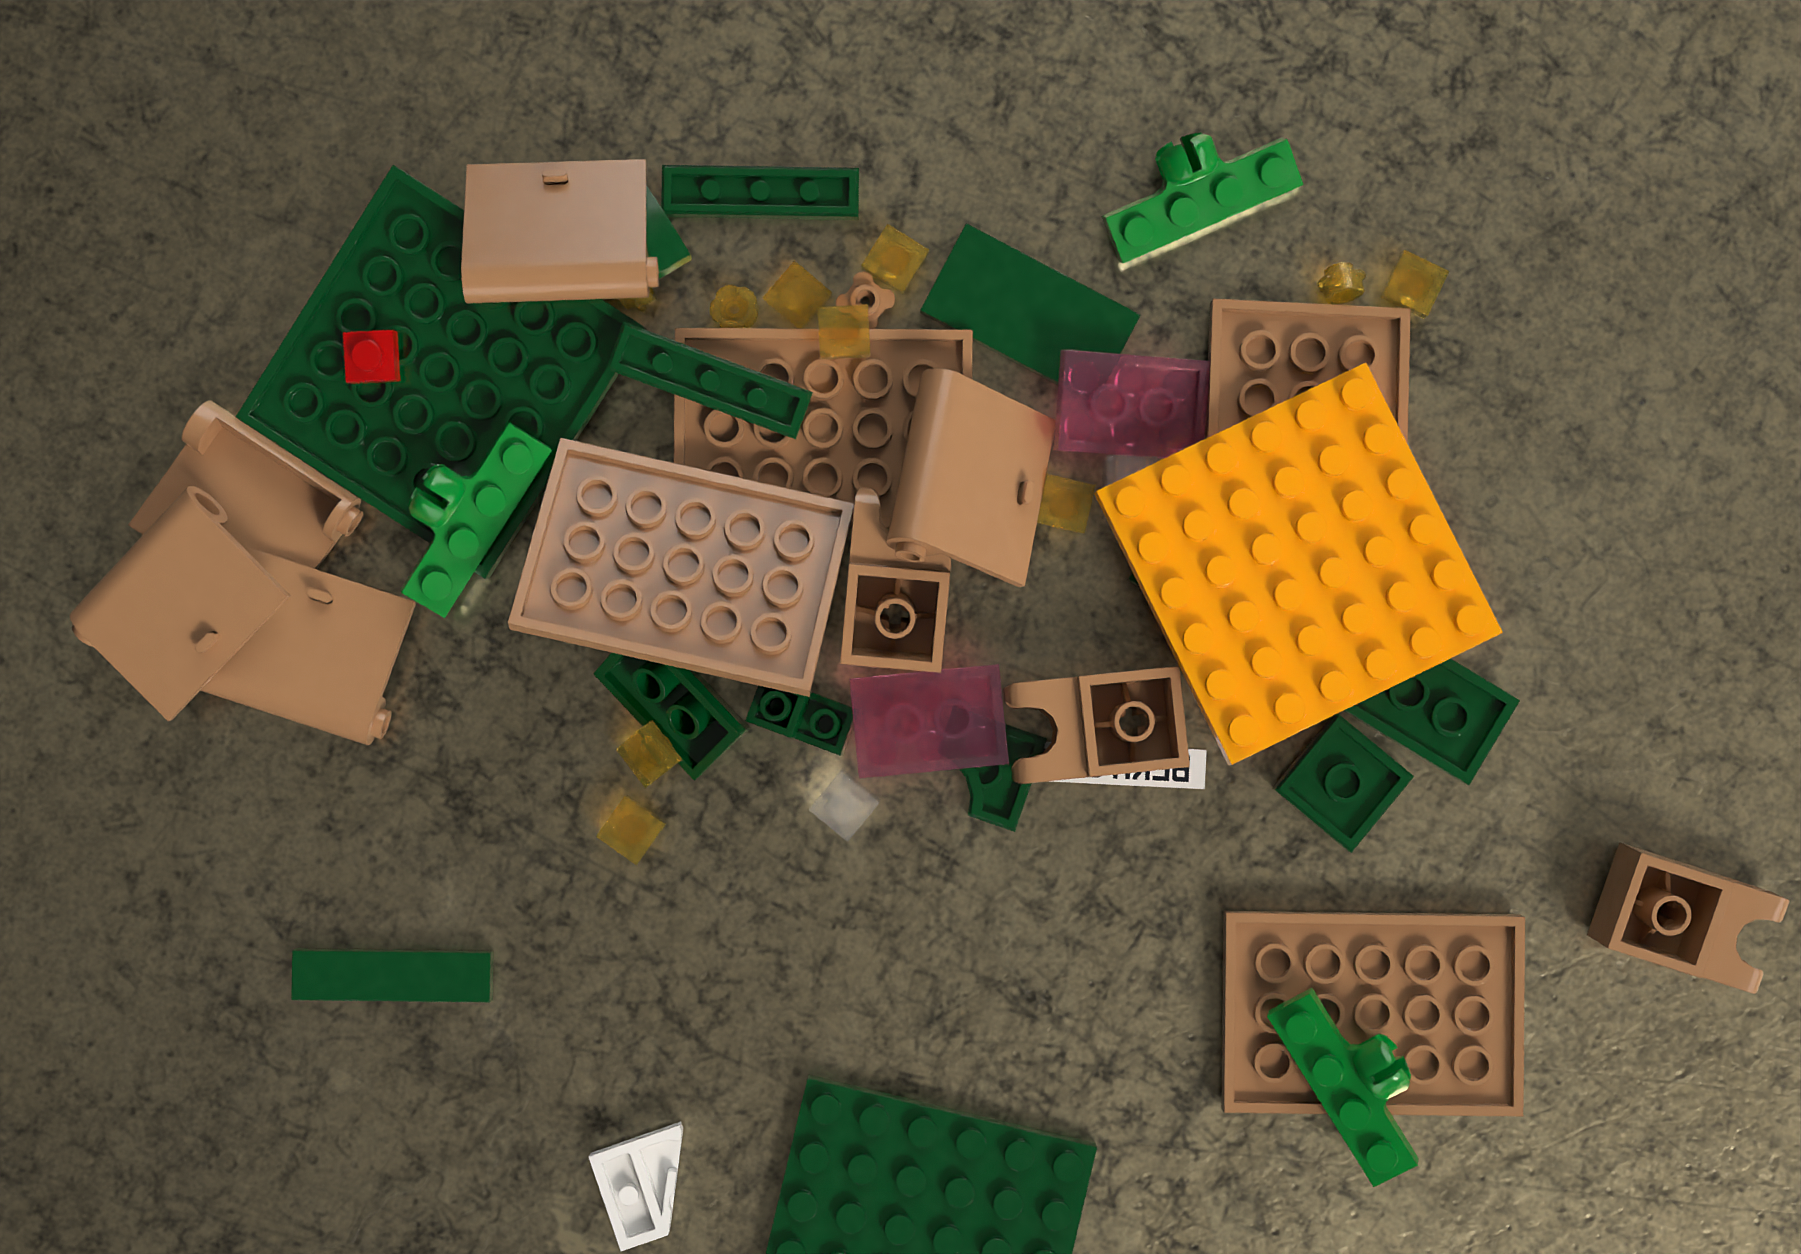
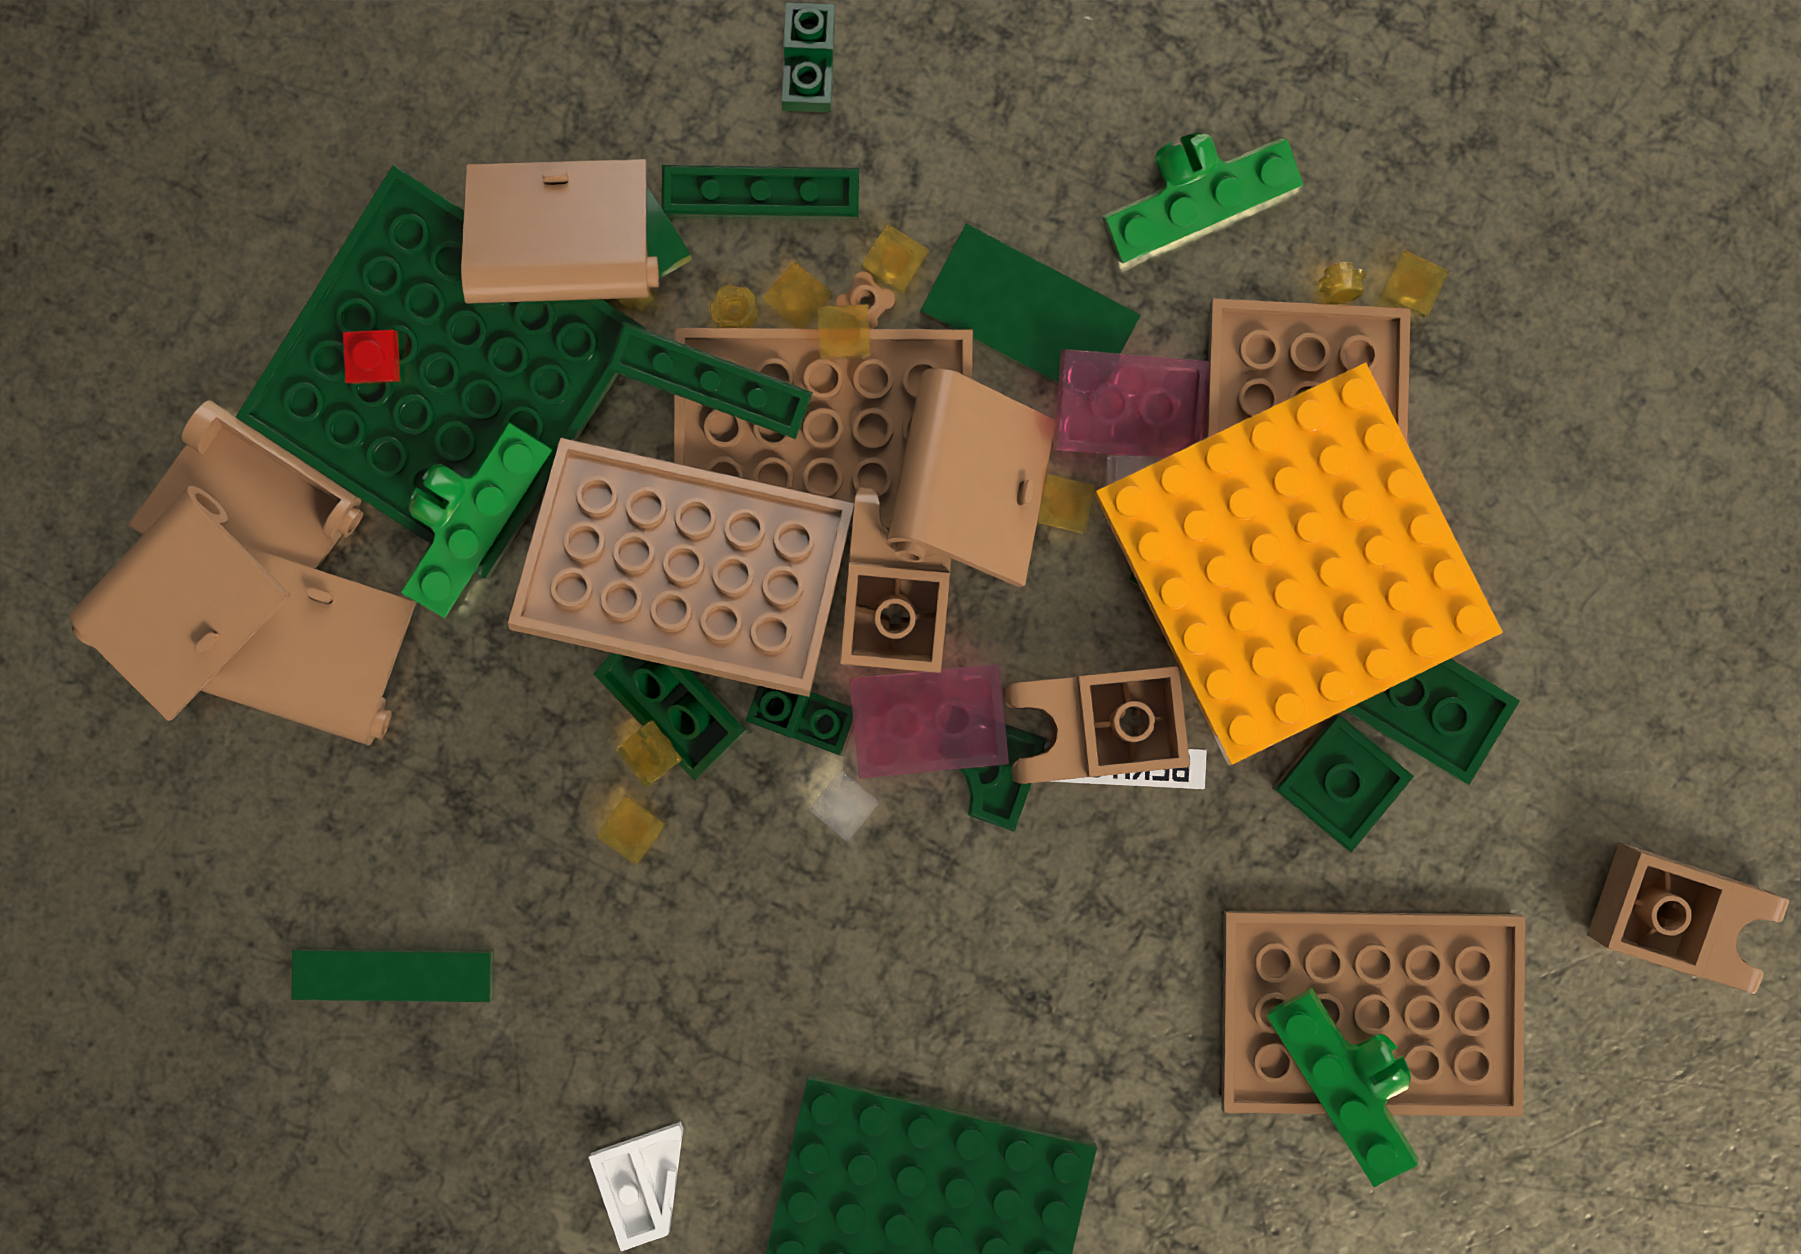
(808, 57): none -> dark green slope

